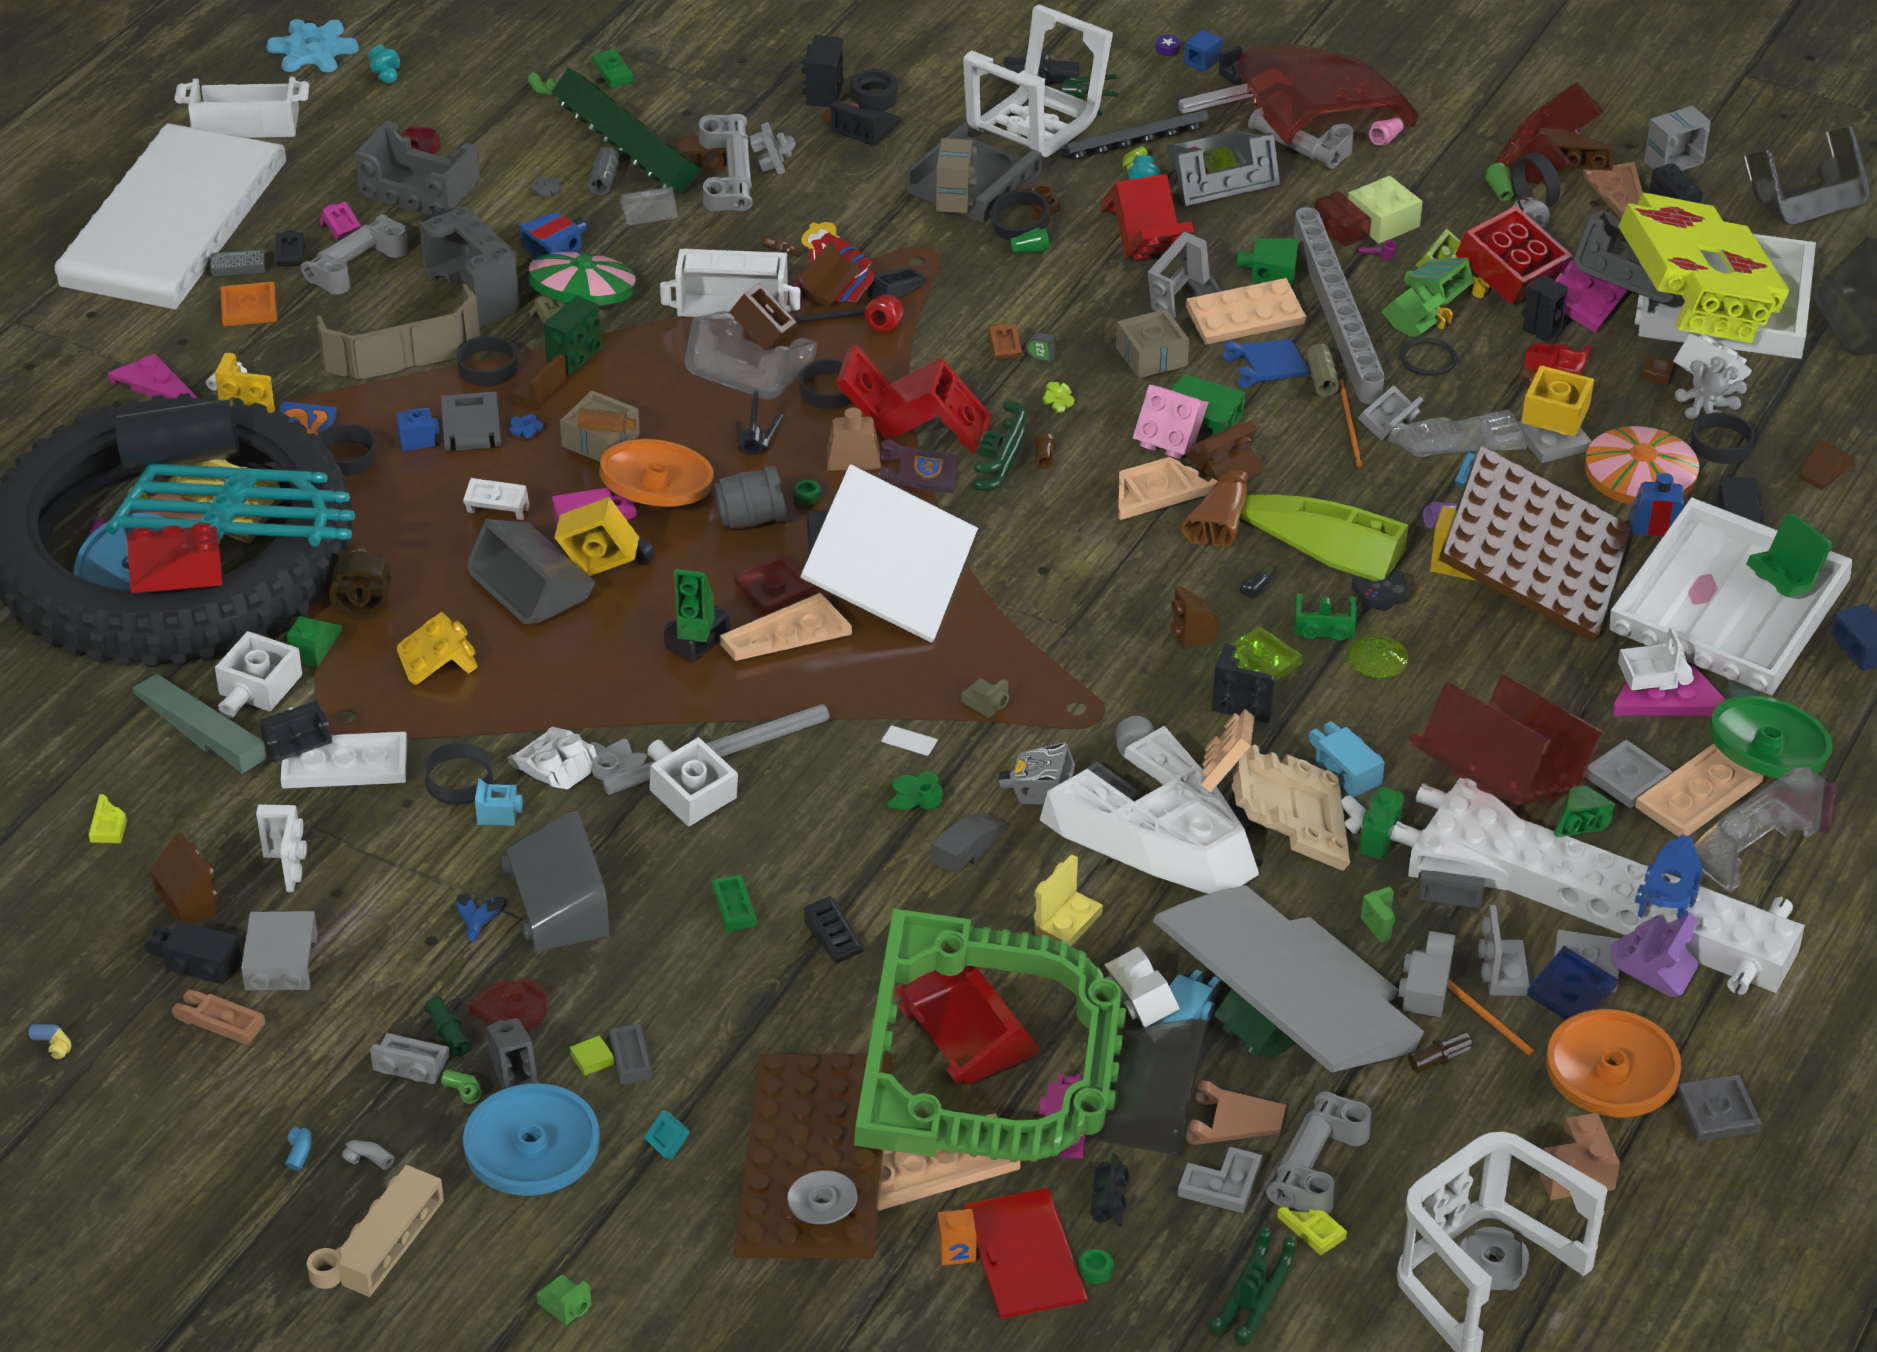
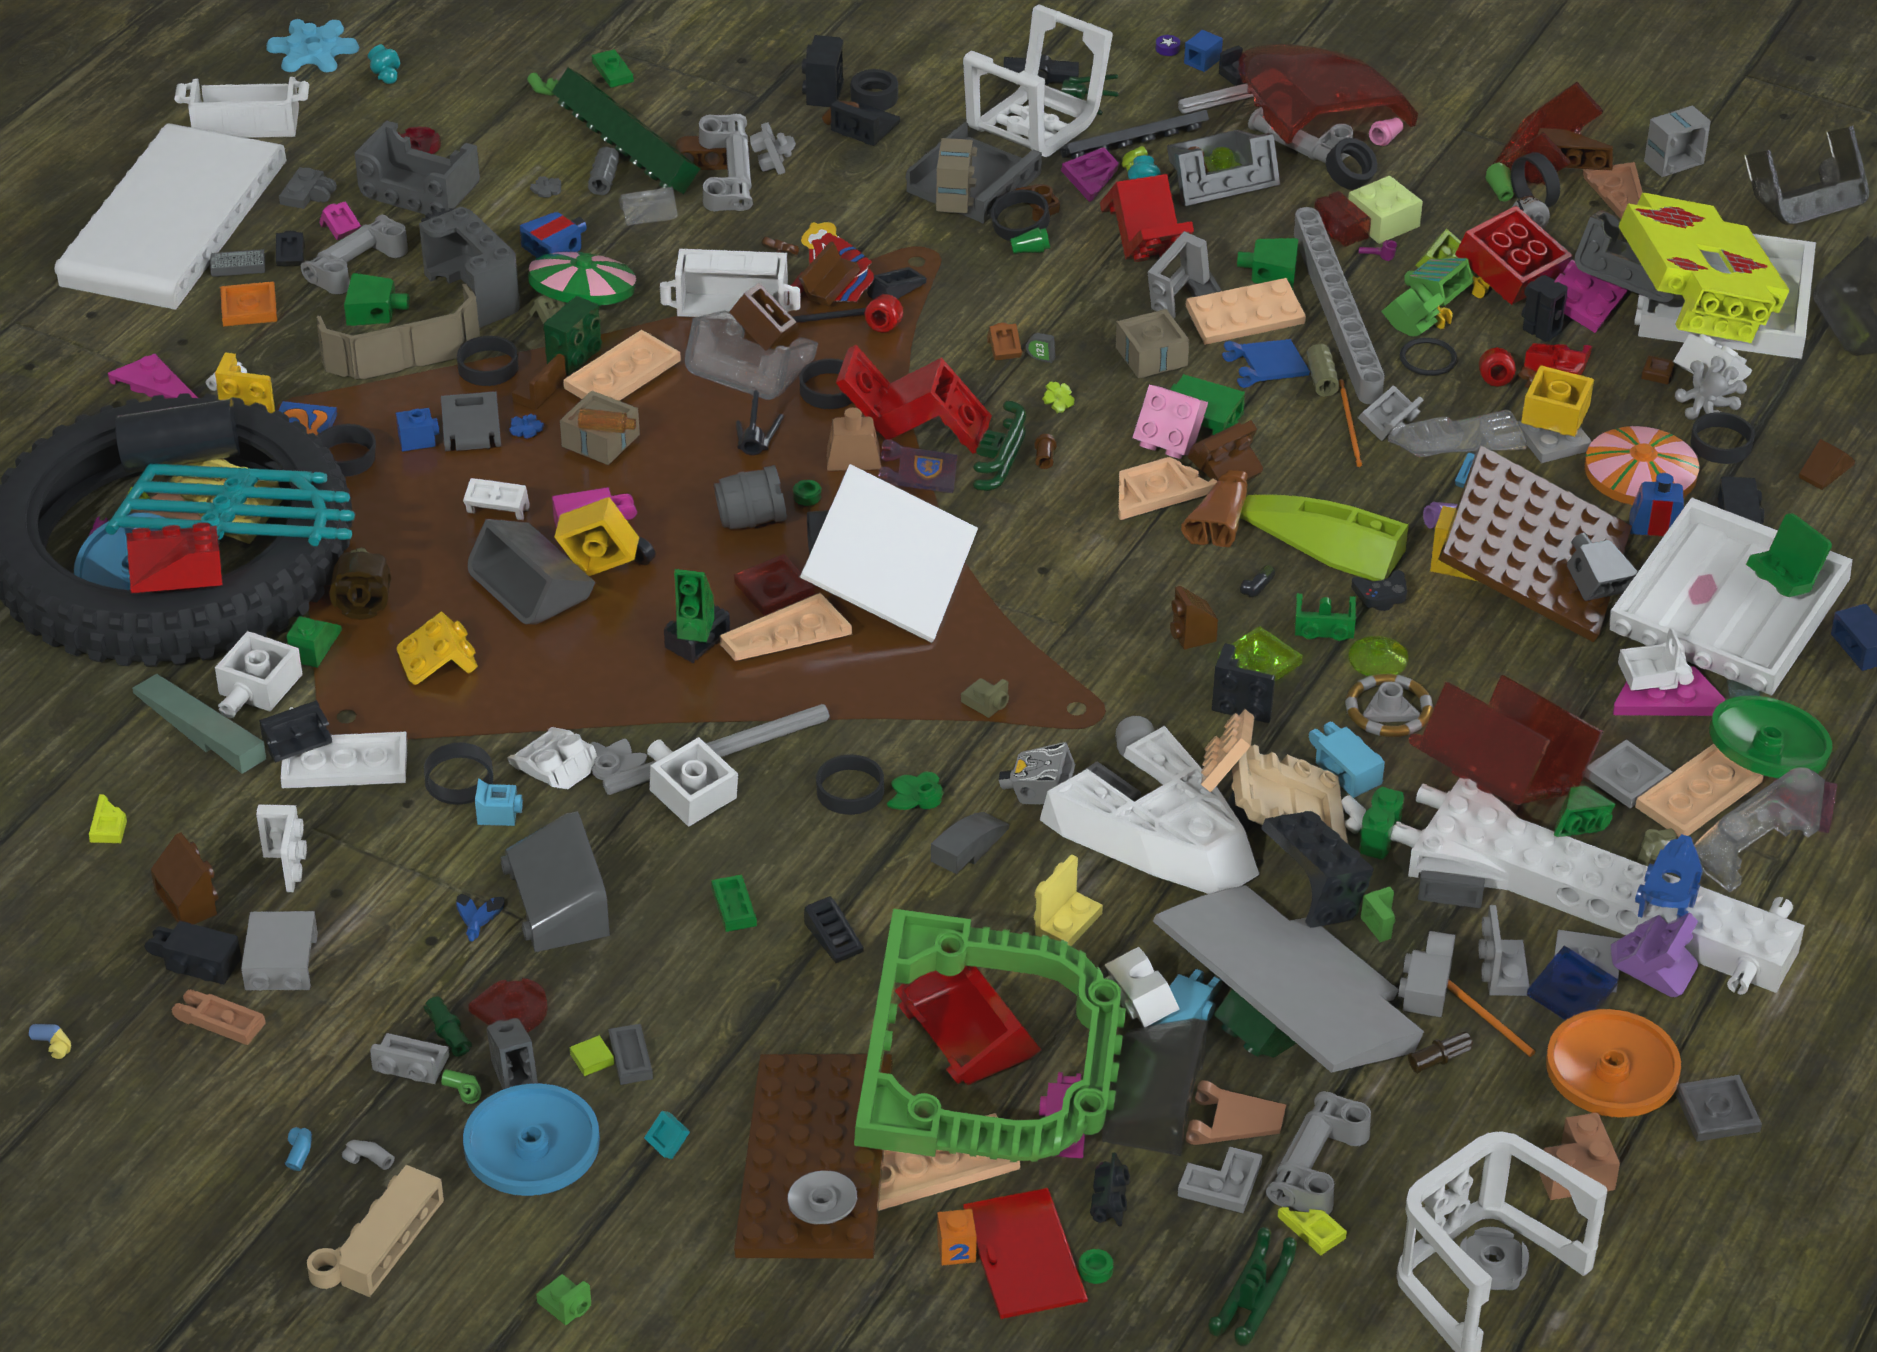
(307, 186): none -> dark grey hinge
(372, 300): none -> green torso
(624, 367): none -> light nougat plate
(656, 472): orange dish -> none
(850, 806): none -> black tyre
(909, 740): white sticker -> none
(1091, 172): none -> magenta wing
(1333, 867): none -> black bracket
(1360, 152): none -> black tyre
(1389, 705): none -> light grey piece
(1497, 367): none -> red head
(1599, 568): none -> dark grey torso
(1653, 843): none -> olive piece
(1673, 183): black brick -> none

